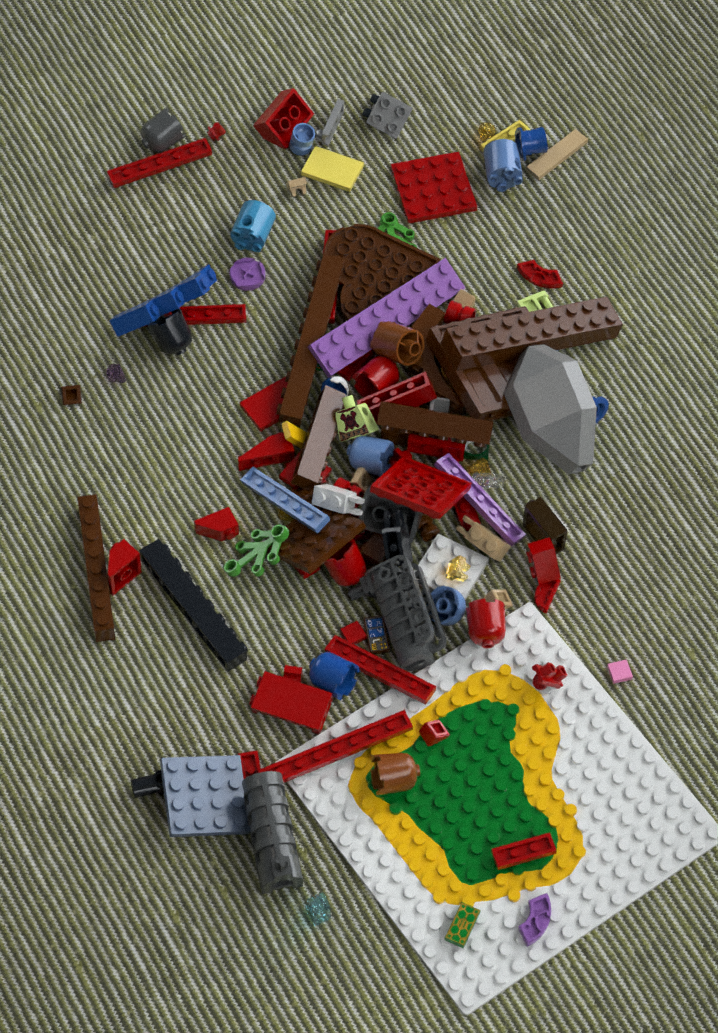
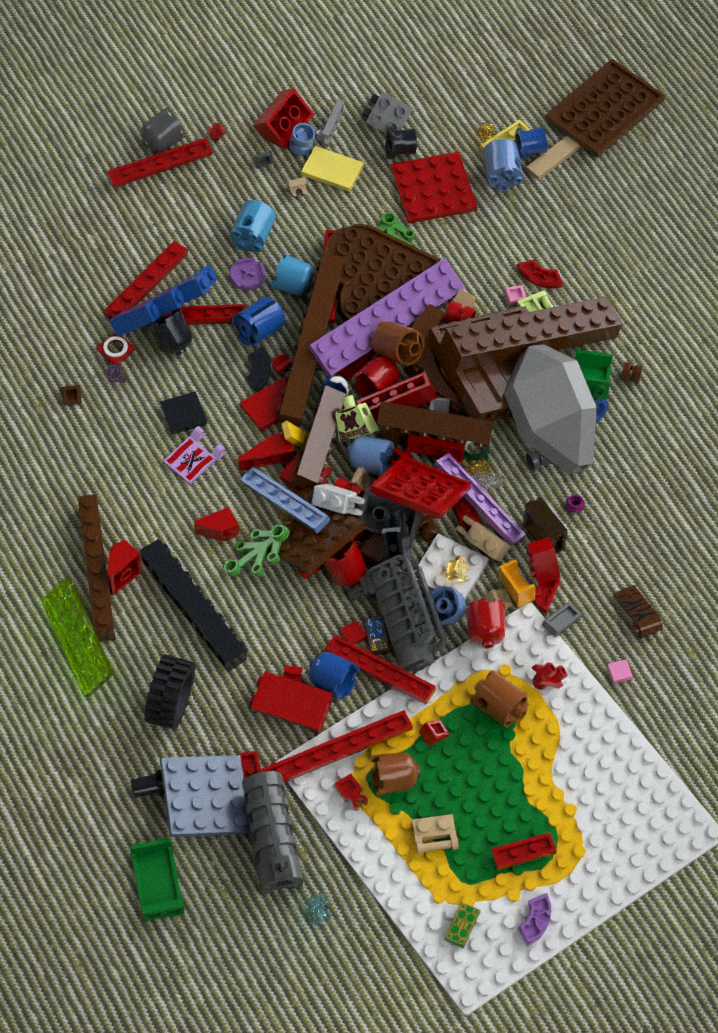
(77, 637): none -> clear neon green plate
(115, 358): none -> red piece
(147, 279): none -> red plate
(157, 879): none -> green panel
(169, 692): none -> black tyre
(183, 413): none -> black tile
(191, 458): none -> lavender flag
(259, 321): none -> blue cylinder
(260, 369): none -> black tile
(263, 159): none -> dark grey slope
(281, 363): none -> red plate
(293, 276): none -> dark azure cylinder
(350, 789): none -> red plate
(400, 142): none -> black piece
(434, 828): none -> tan plate
(500, 699): none -> dark orange cylinder
(514, 294): none -> bright pink tile
(515, 584): none -> light orange panel
(536, 459): none -> dark grey wheel
(562, 619): none -> dark grey tile
(575, 498): none -> magenta plate
(596, 371): none -> green panel
(604, 107): none -> reddish brown plate
(635, 375): none -> reddish brown wheel
(642, 614): none -> reddish brown door

